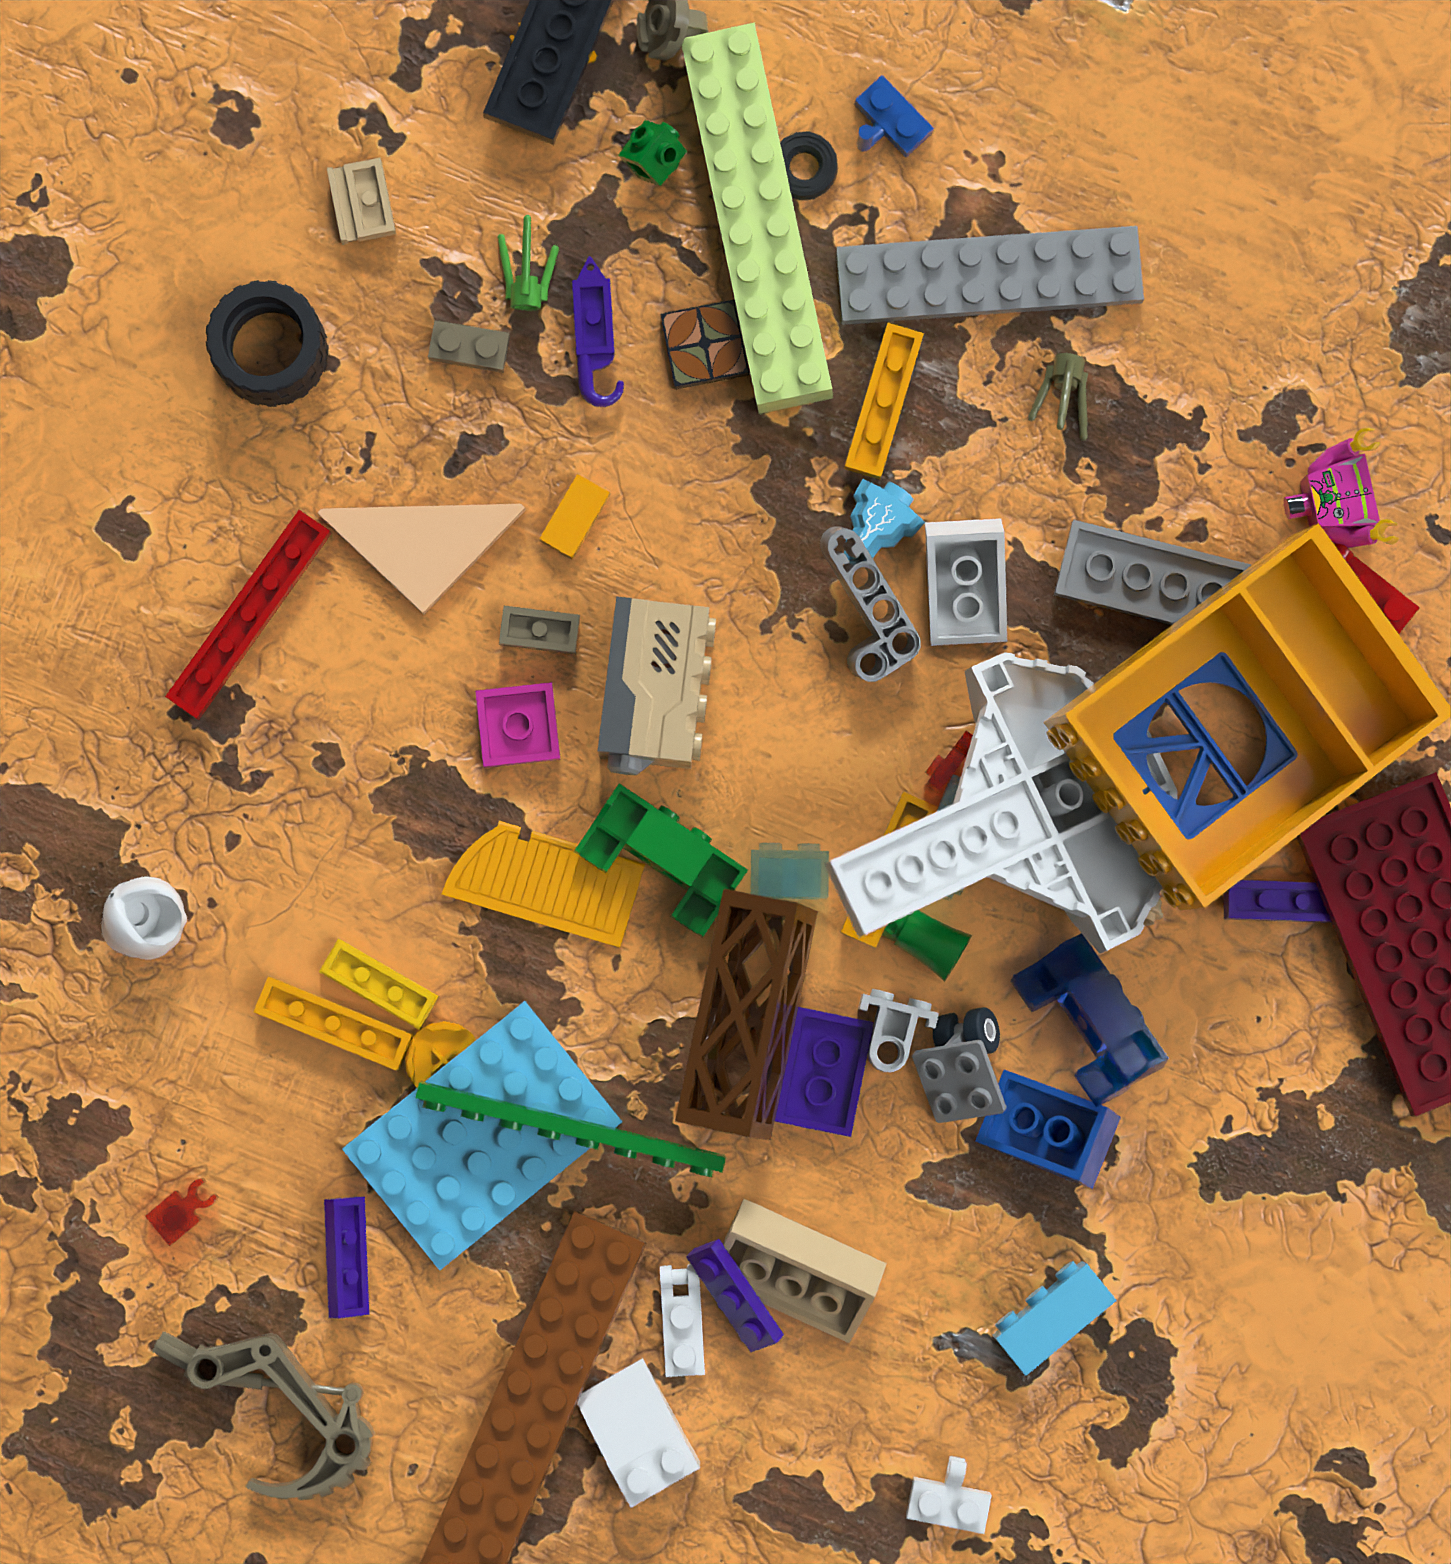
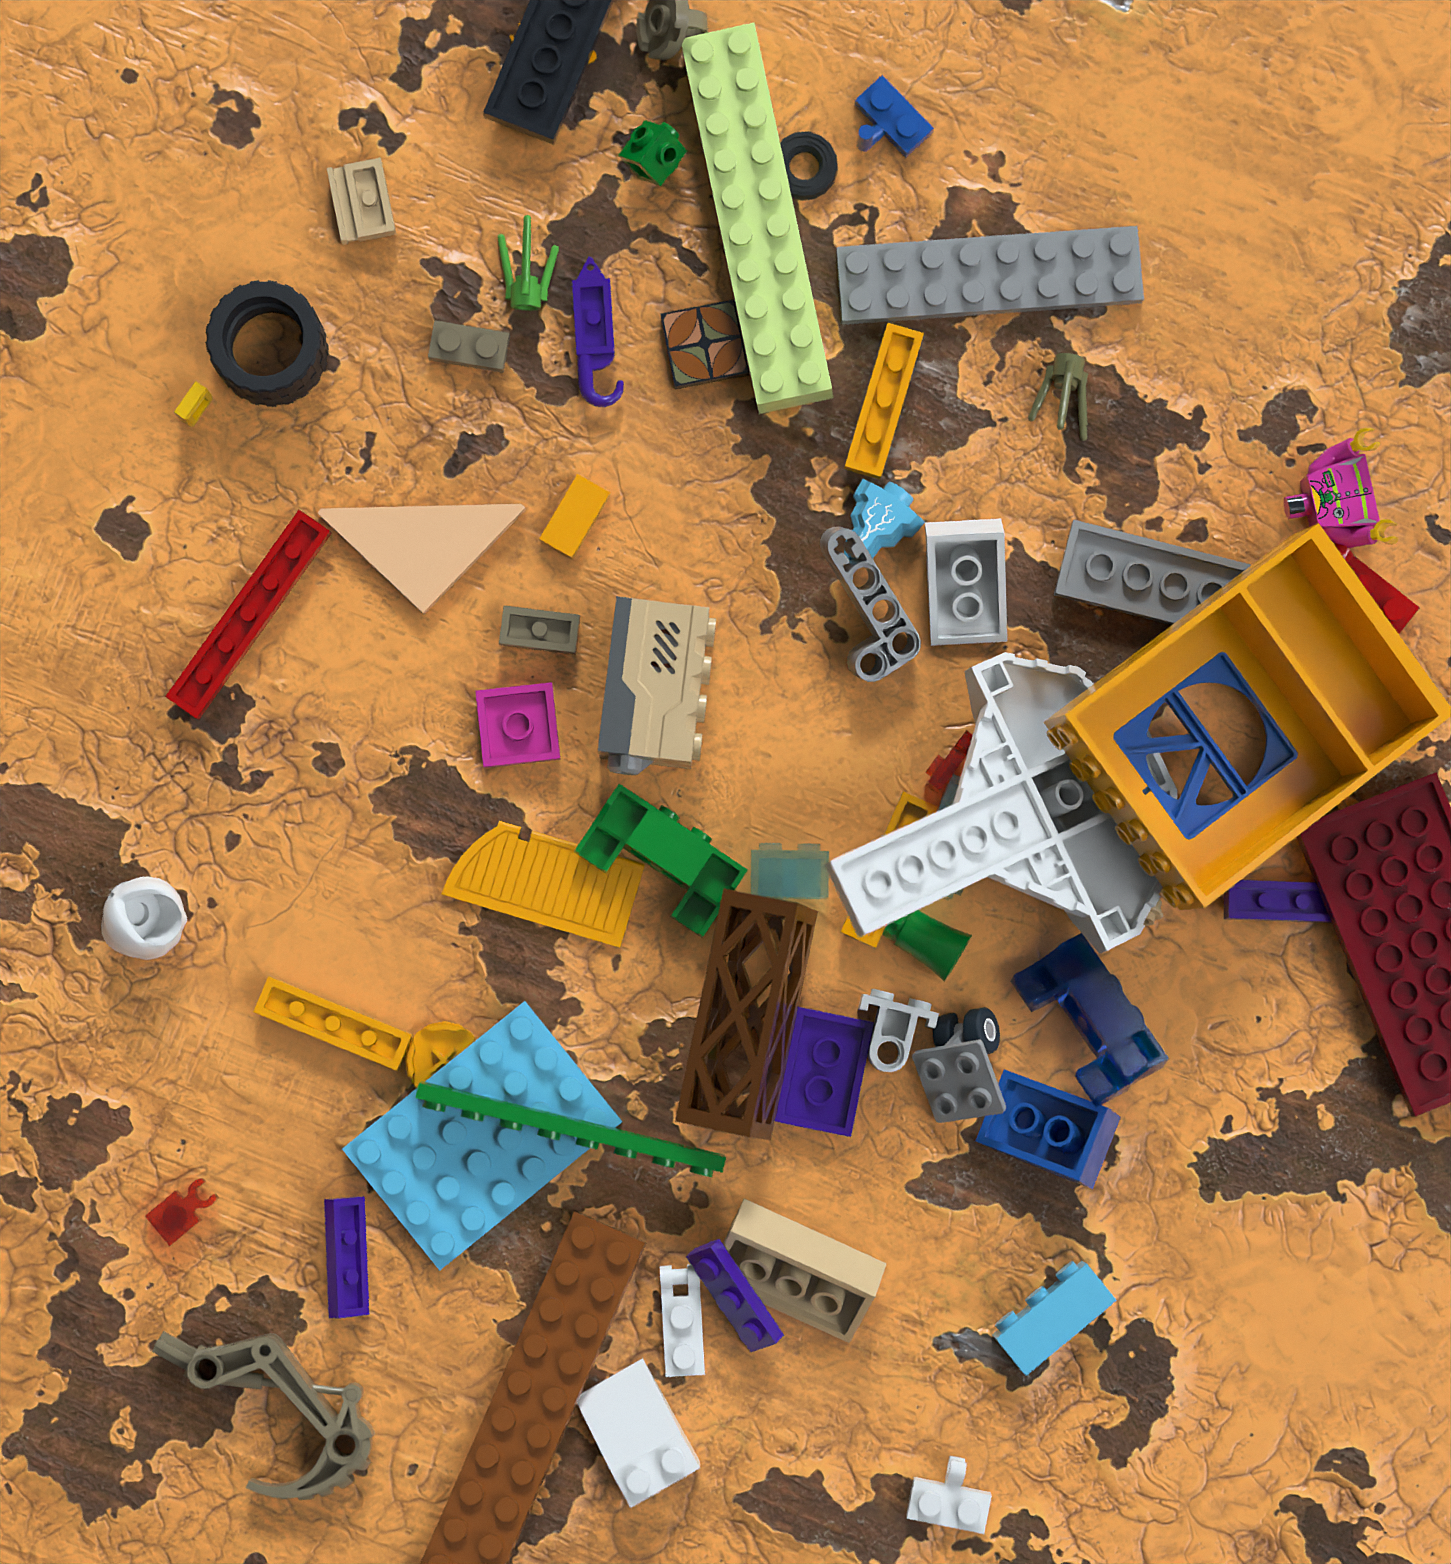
(193, 404): none -> yellow tile
(379, 984): yellow tile -> none

